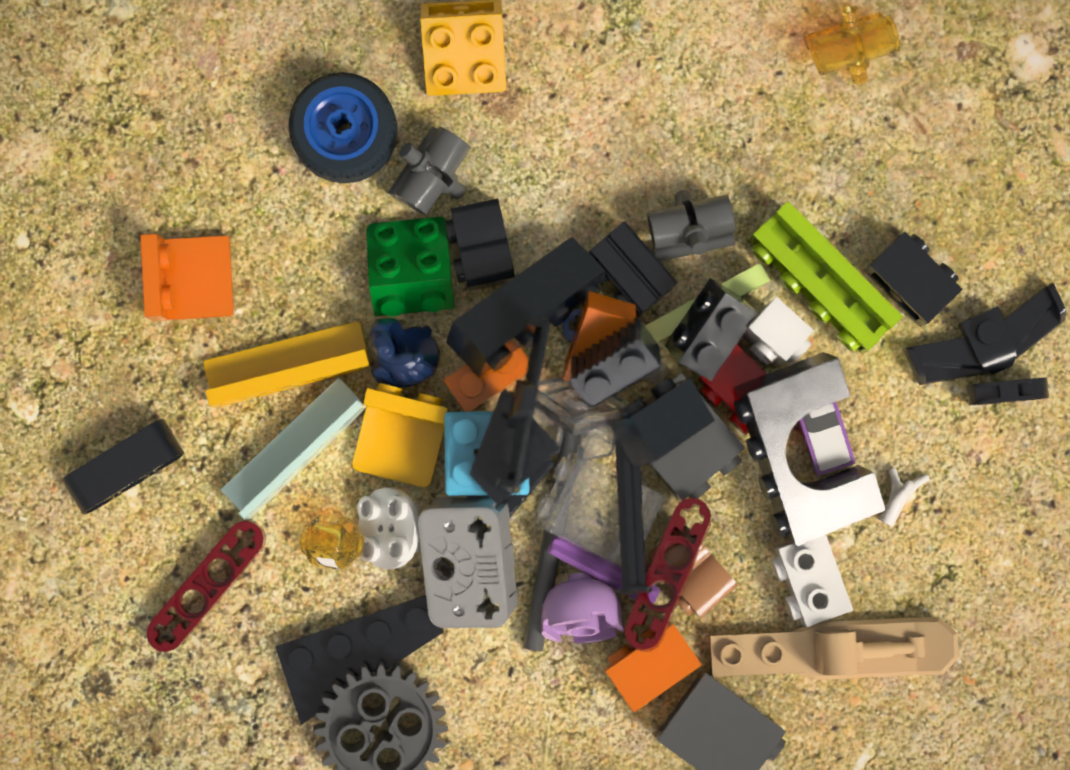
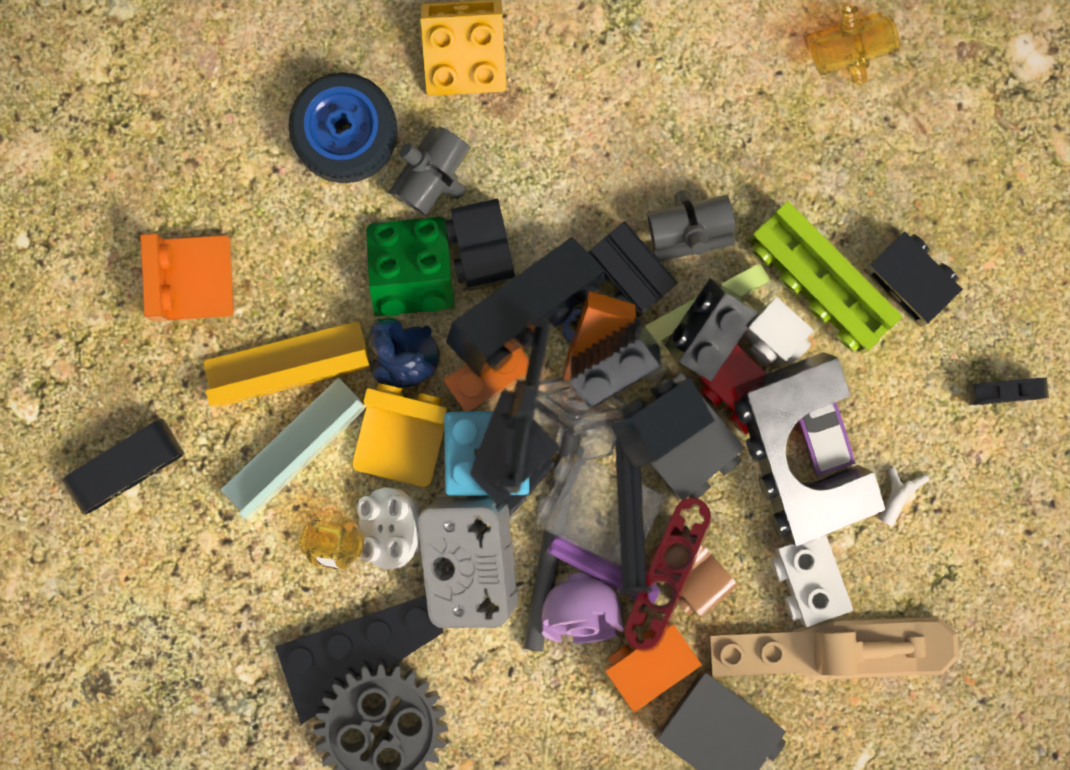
(209, 588): dark red beam -> none
(988, 340): black plate -> none

